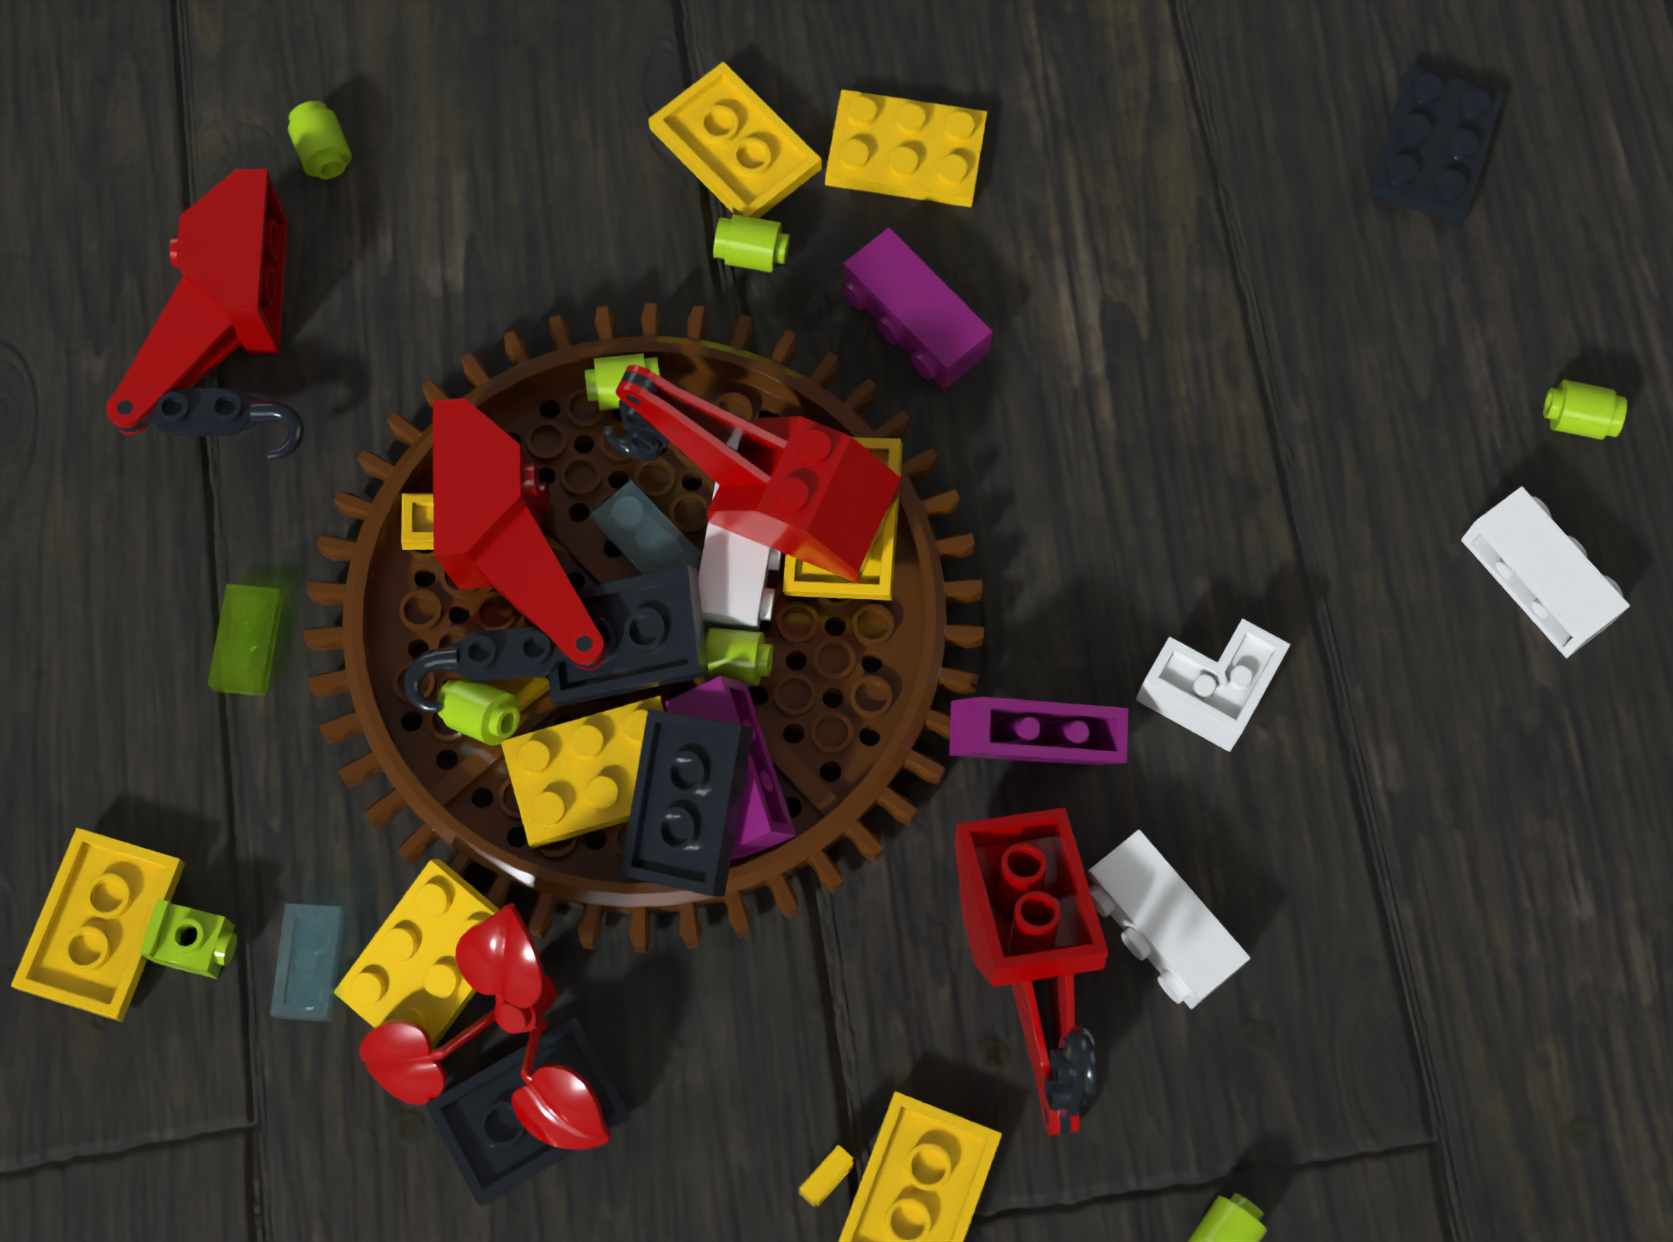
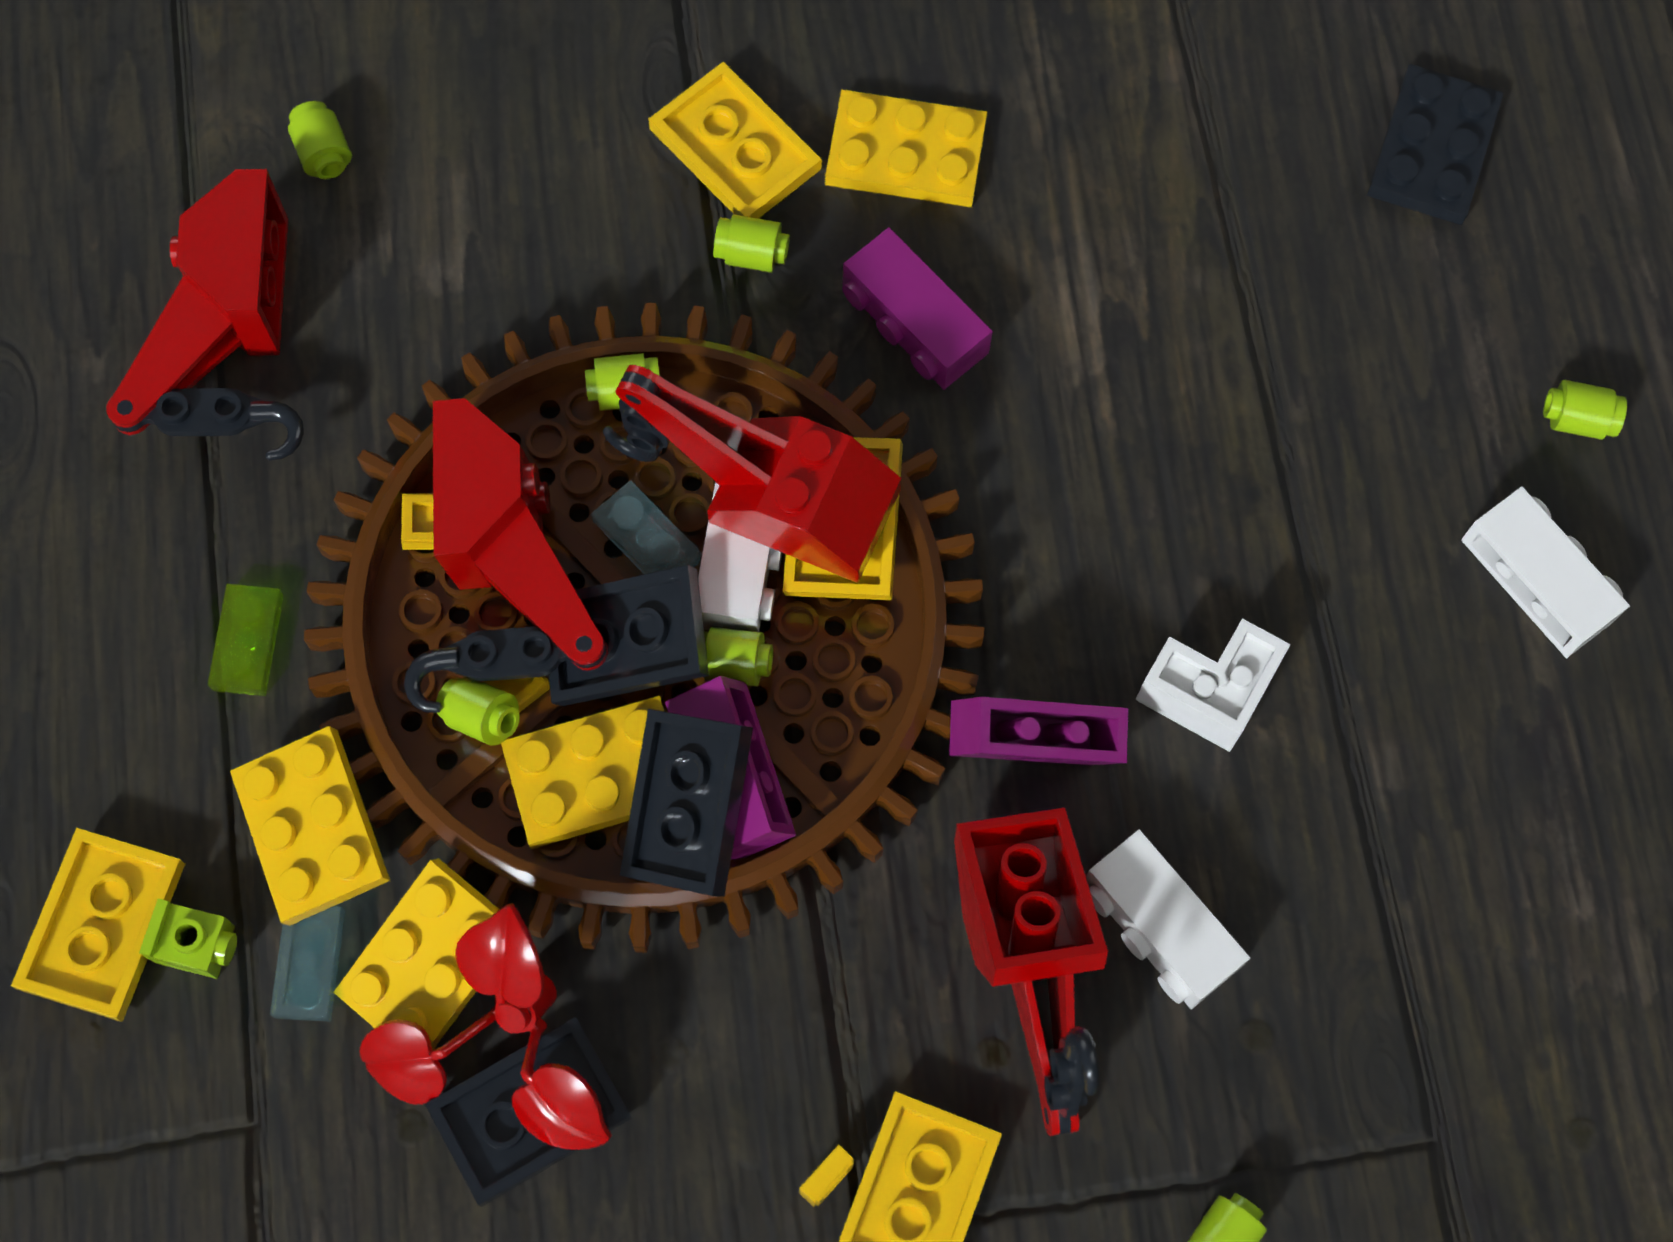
(309, 826): none -> yellow plate

